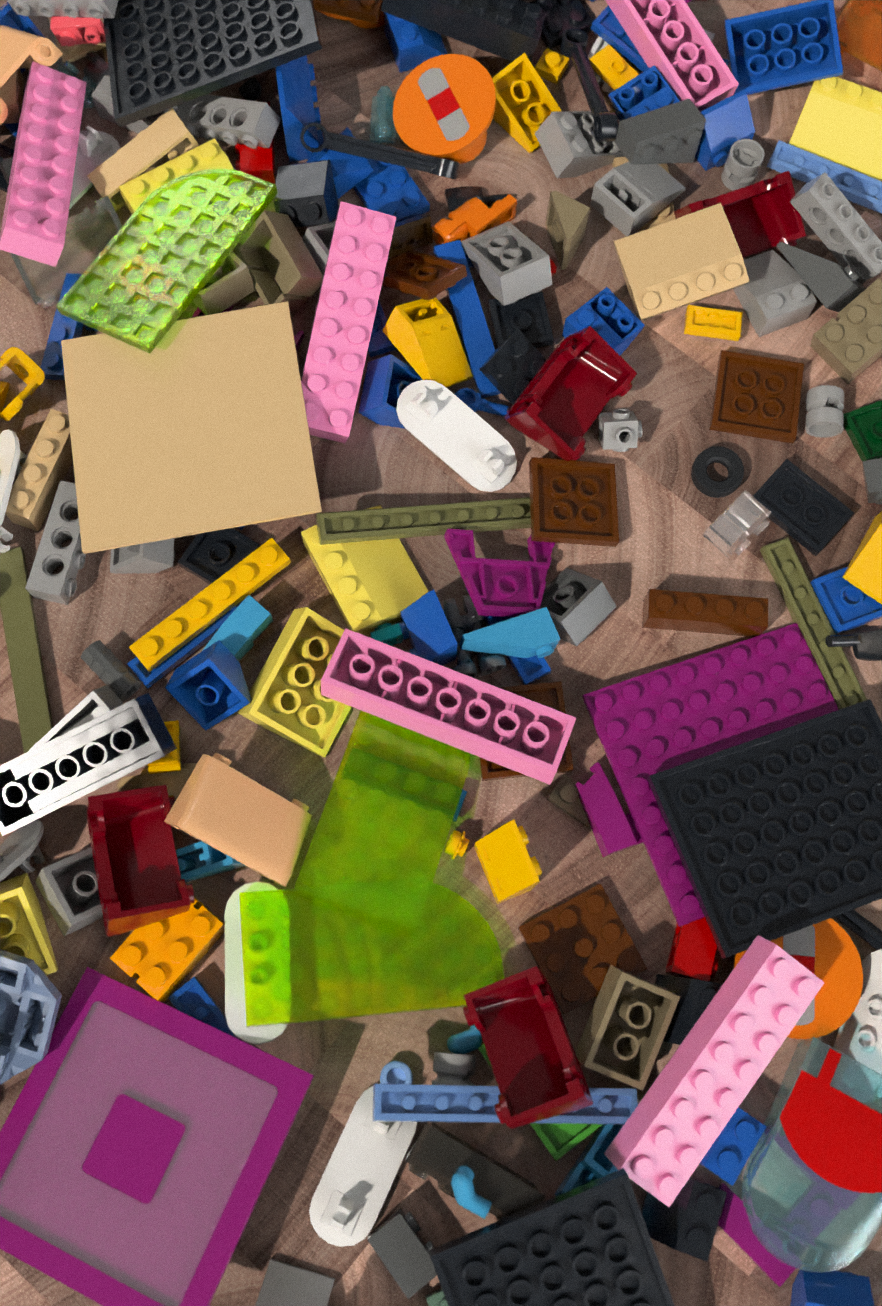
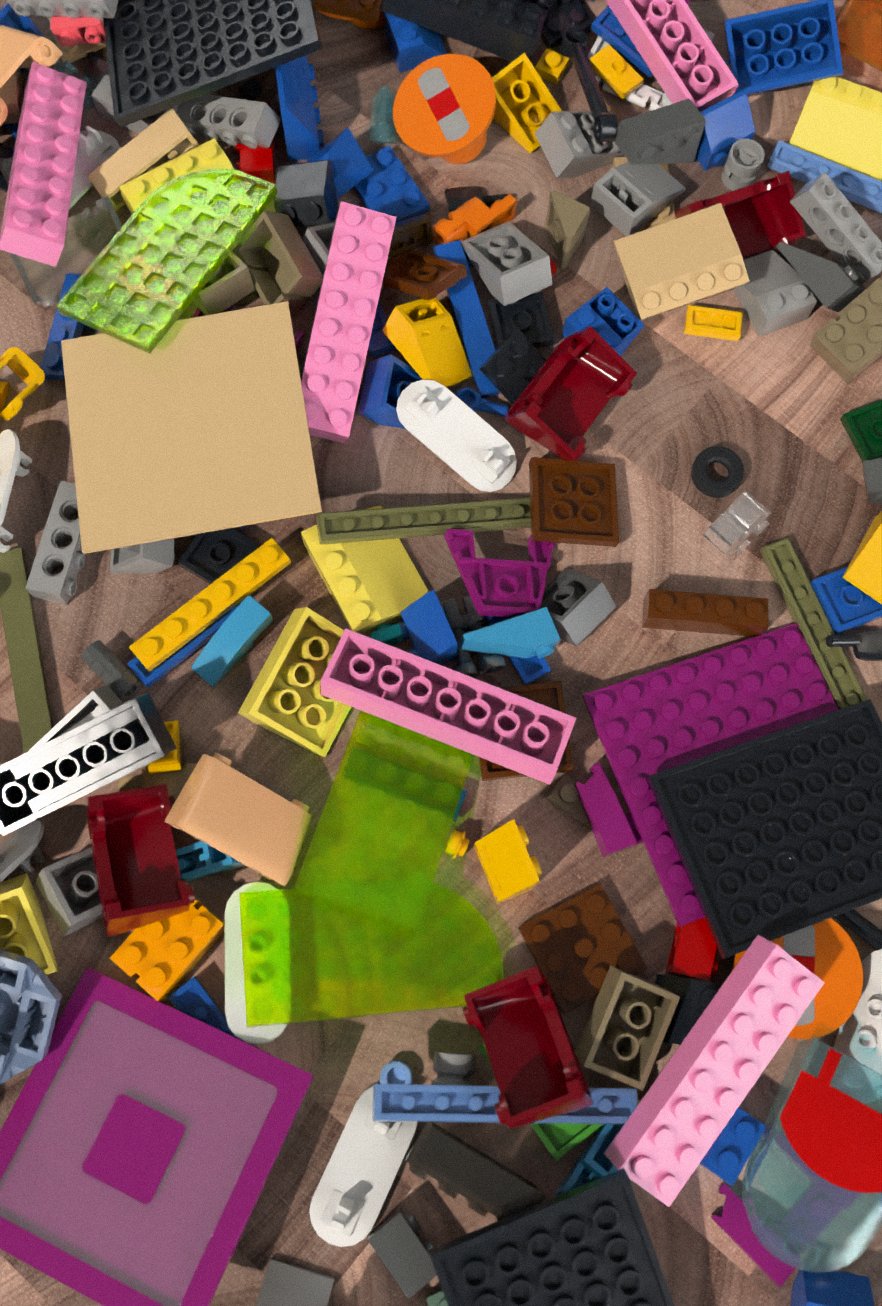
(41, 473): tan brick -> none
(210, 685): blue slope -> none
(382, 153): black piece -> none
(465, 1041): dark azure arm -> none
(465, 1192): dark azure arm -> none
(619, 430): light grey brick -> none
(642, 94): blue slope -> none
(690, 1219): black slope -> none
(757, 396): reddish brown plate -> none
(802, 507): black plate -> none
(824, 411): light grey wheel -> none

